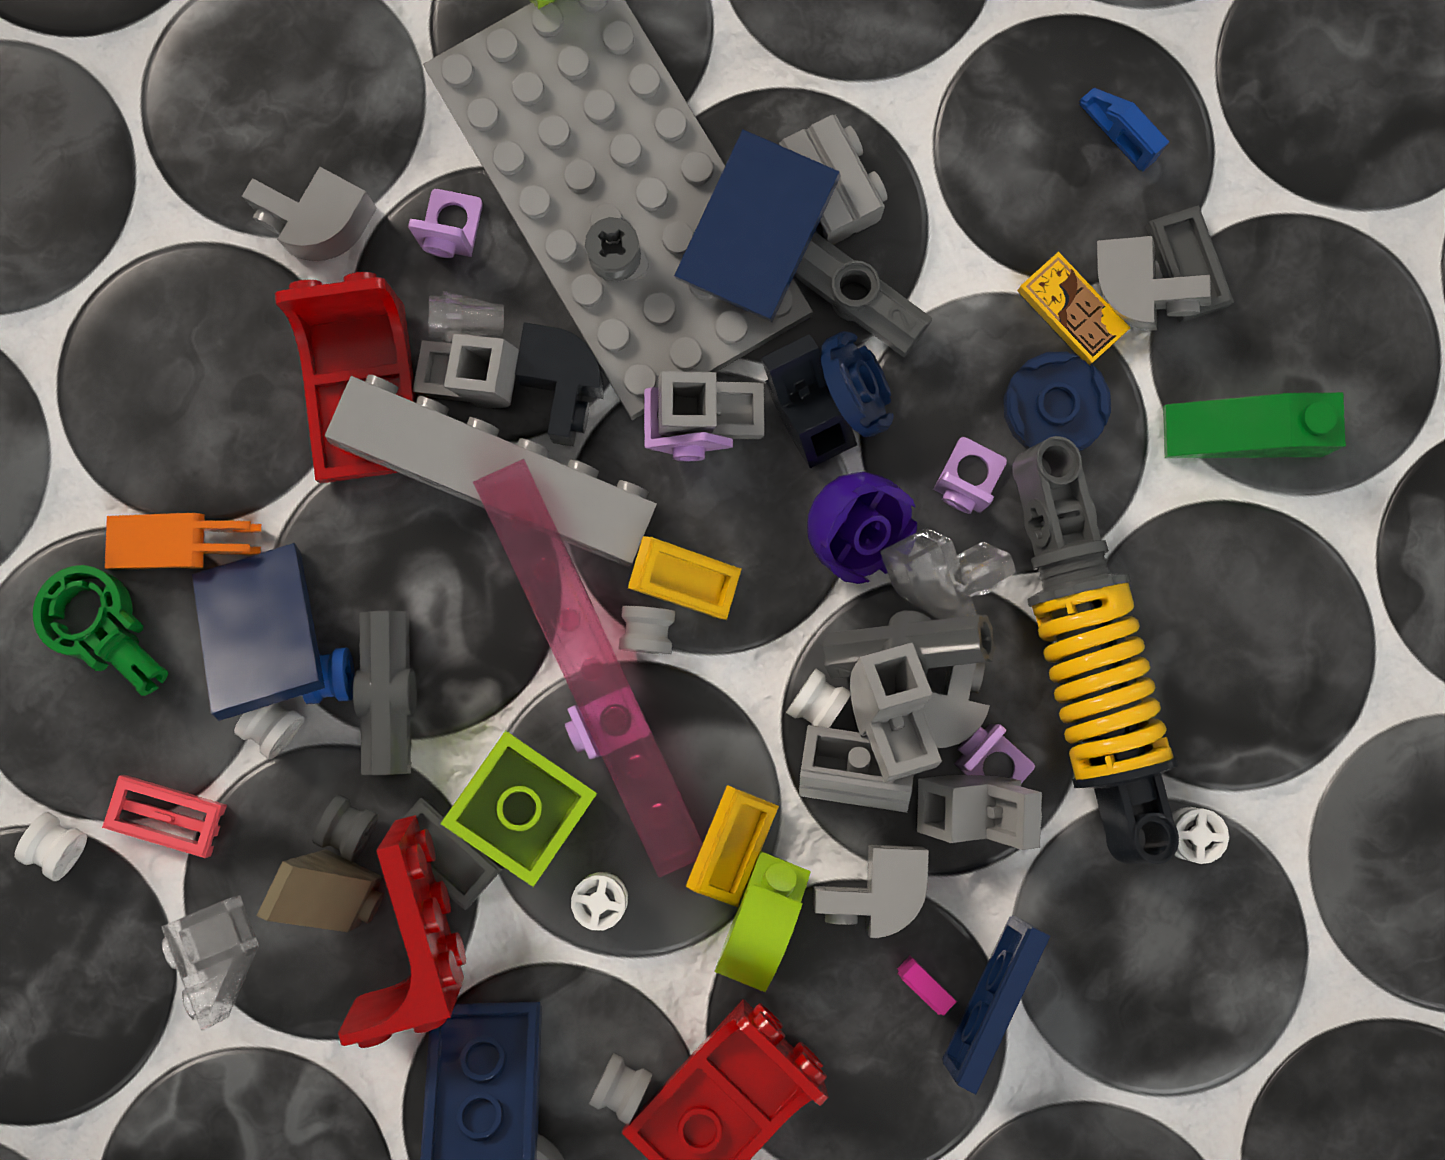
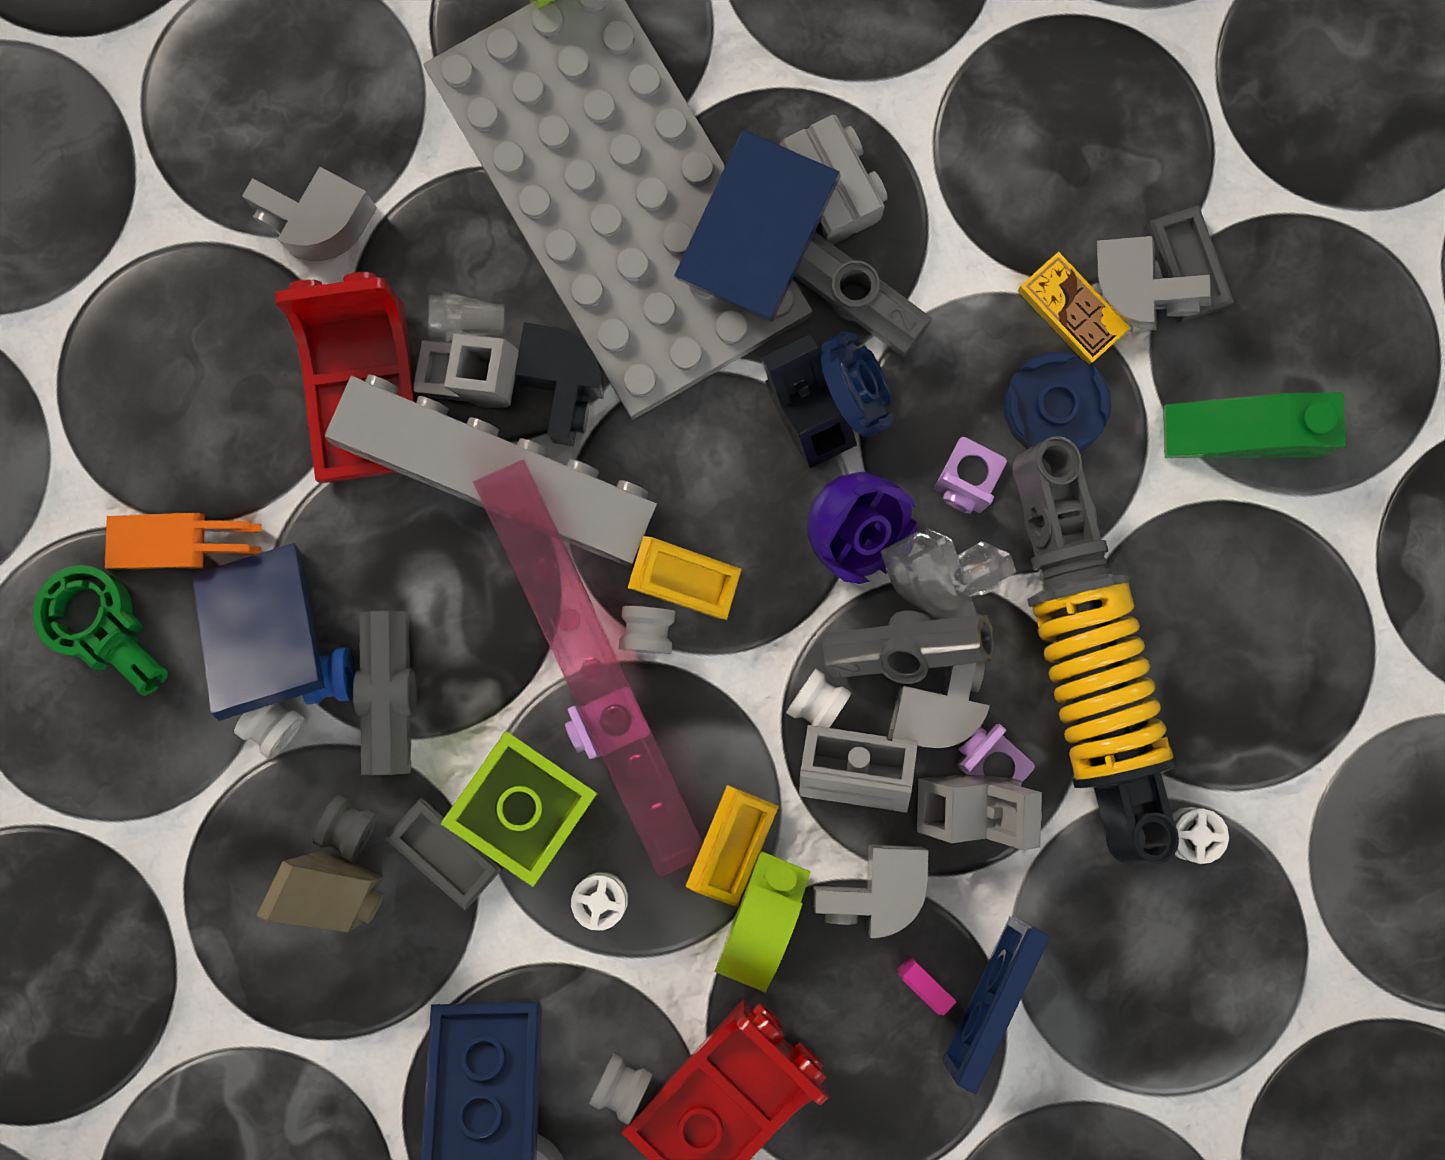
(50, 846): white wheel -> none
(207, 828): coral tile -> none
(212, 958): clear slope -> none
(433, 952): red bracket -> none
(444, 239): lavender bracket -> none
(619, 259): dark grey wheel -> none
(683, 447): lavender bracket -> none
(700, 404): light grey brick -> none
(887, 706): light grey brick -> none
(1125, 127): blue tile -> none

